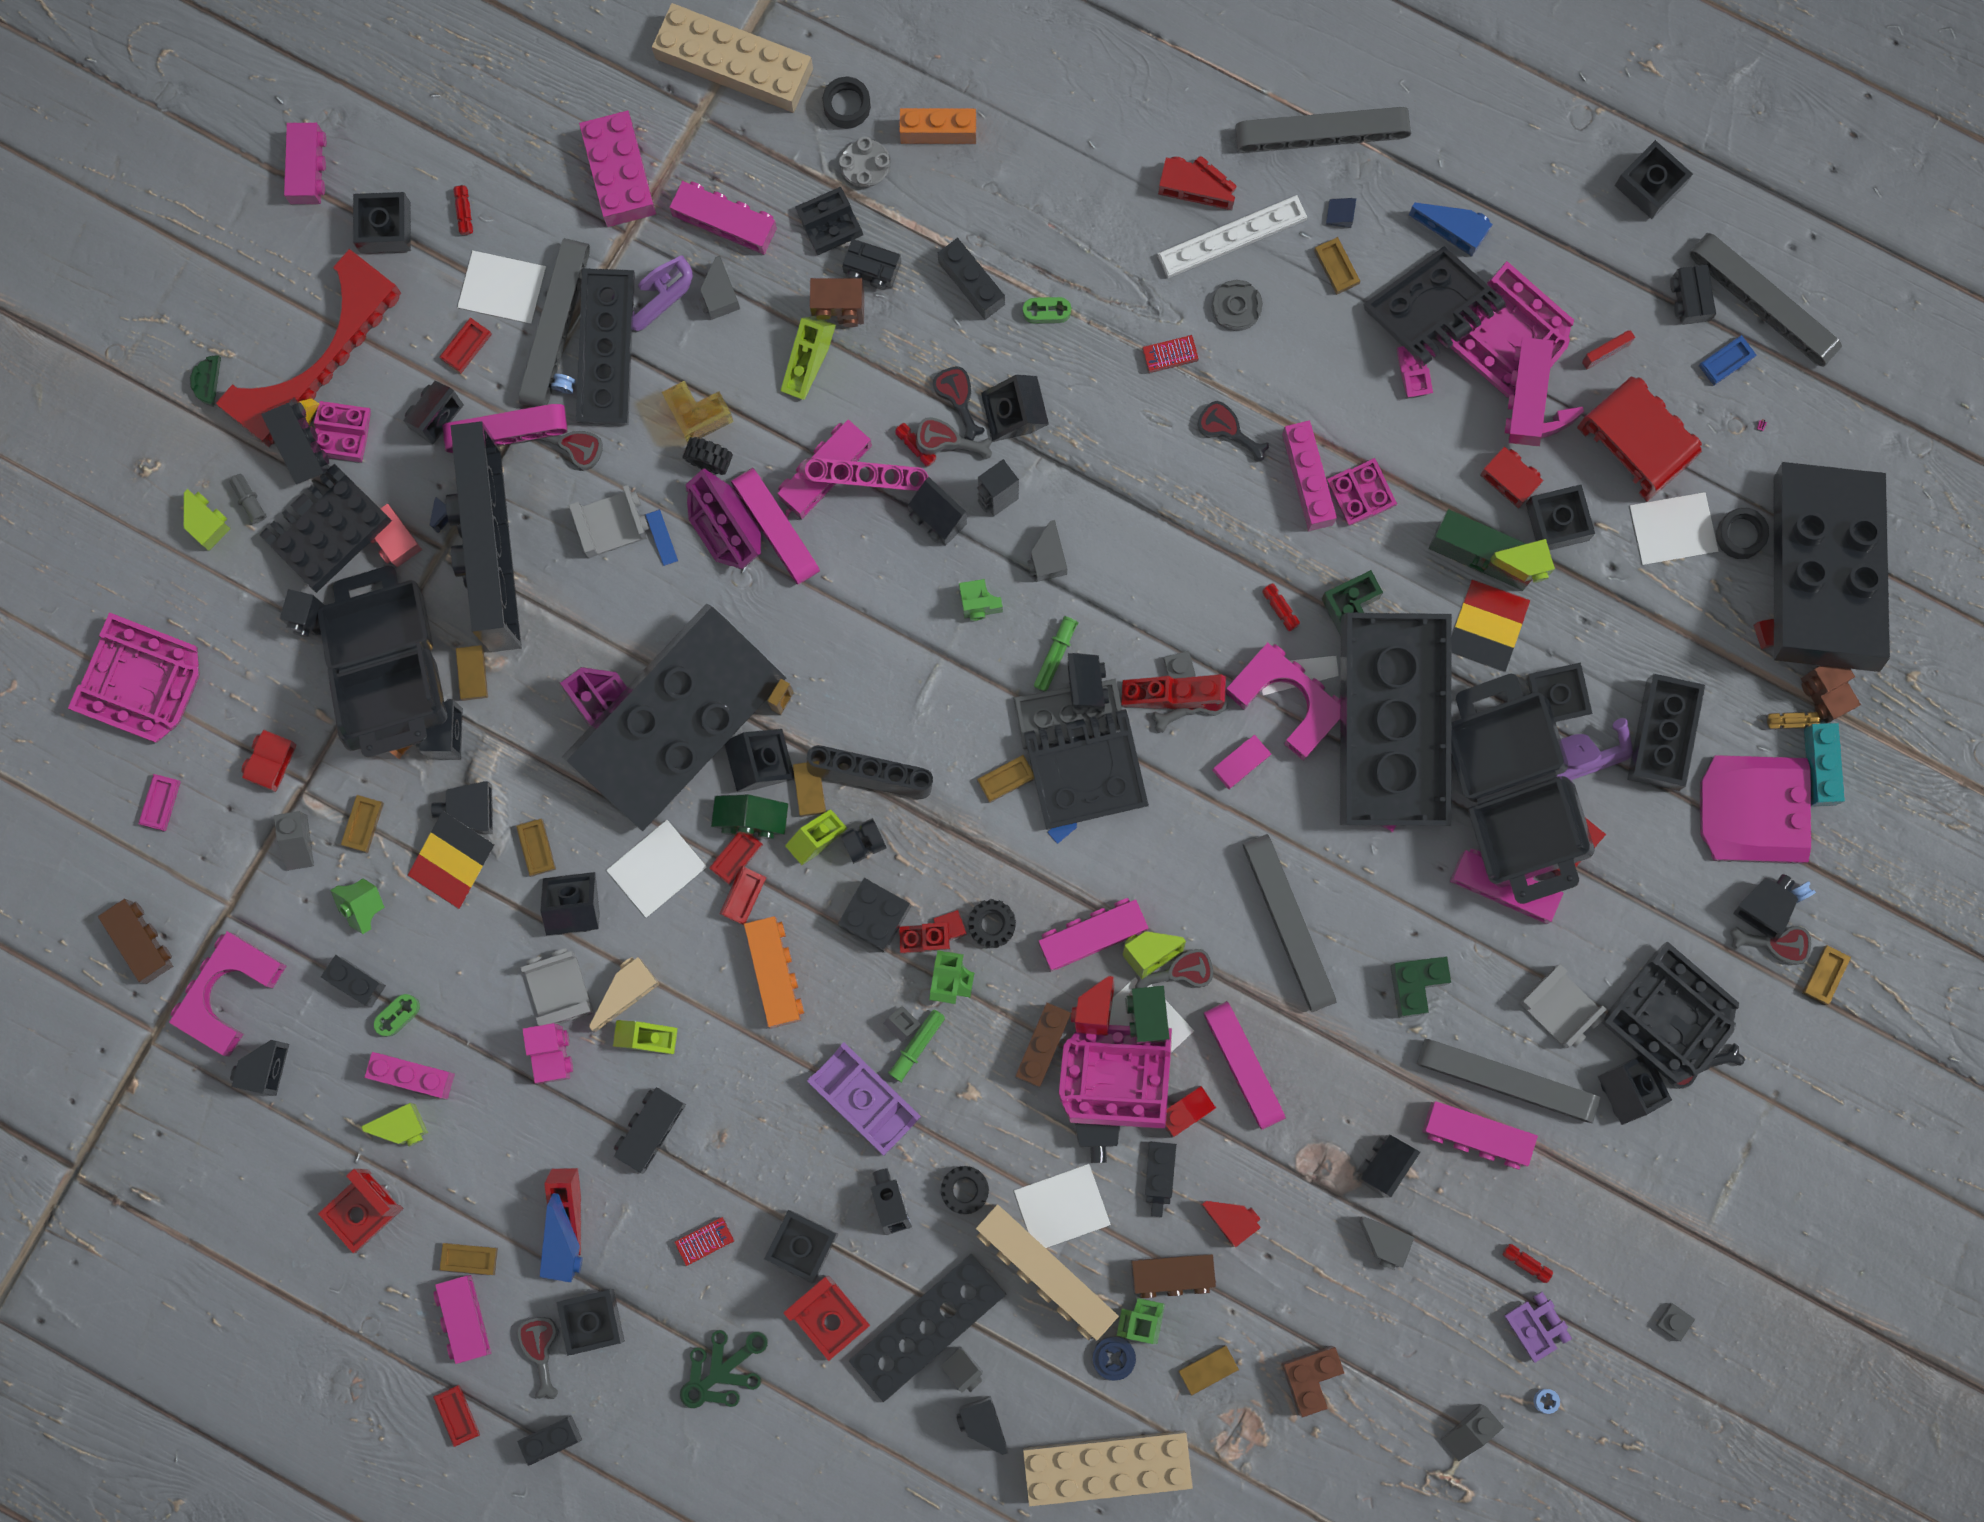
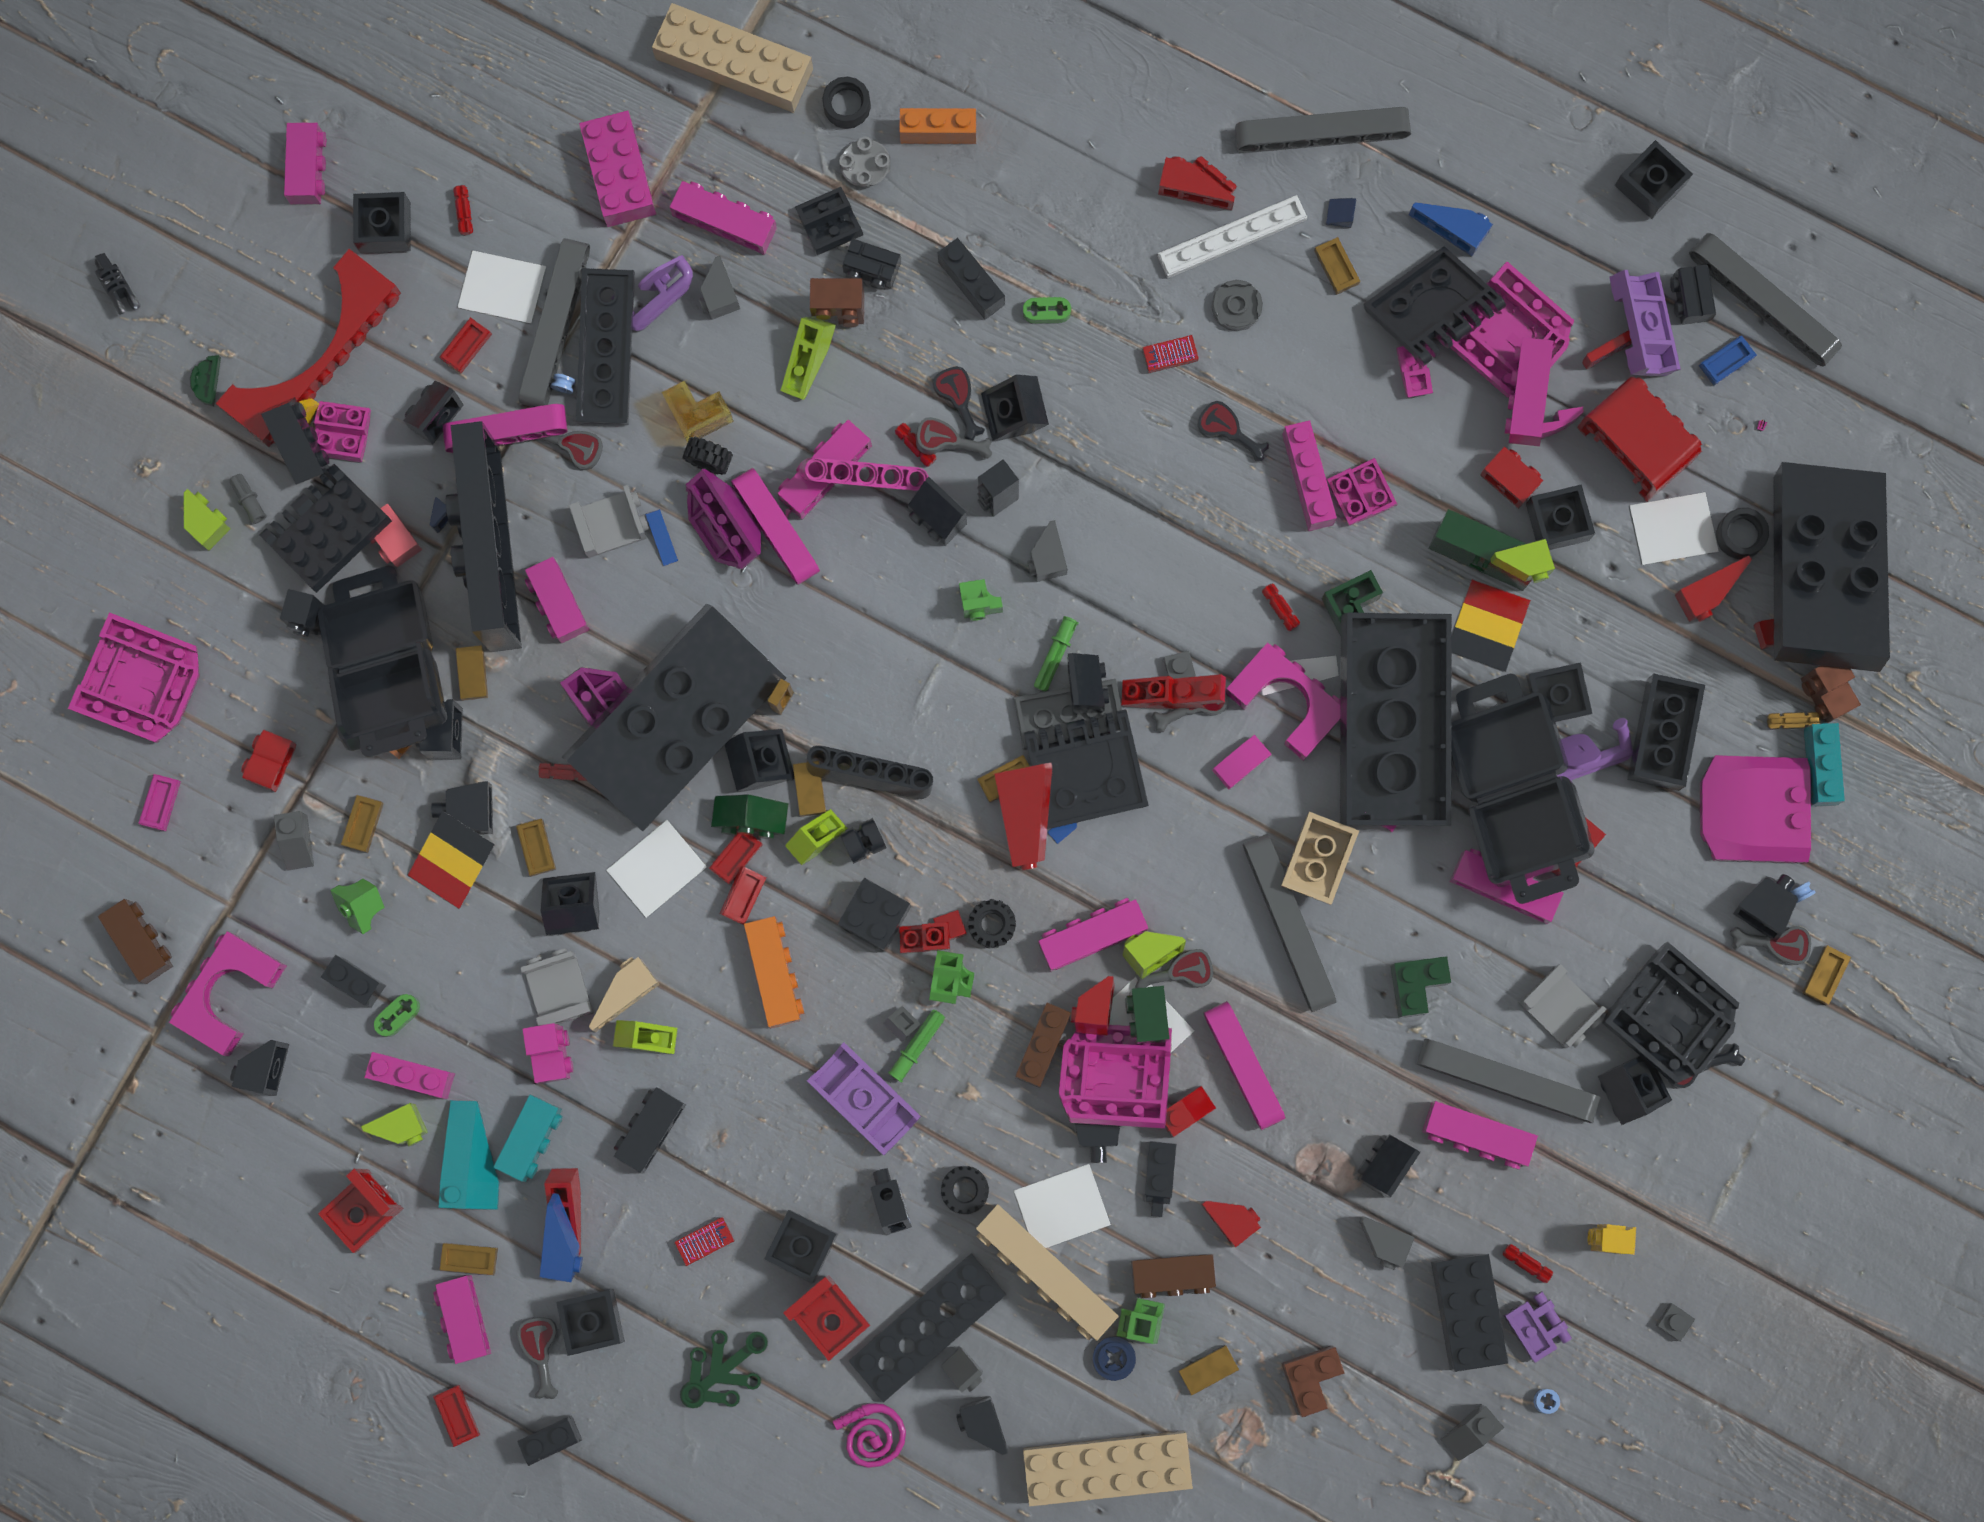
(114, 283): none -> black hinge
(467, 1164): none -> teal wedge
(529, 1139): none -> teal brick
(556, 600): none -> dark pink brick
(559, 771): none -> red axle
(860, 1412): none -> dark pink piece
(1025, 811): none -> red slope
(1319, 858): none -> tan slope
(1469, 1312): none -> black brick
(1612, 1239): none -> yellow window
(1648, 324): none -> medium lavender piece
(1706, 594): none -> red slope

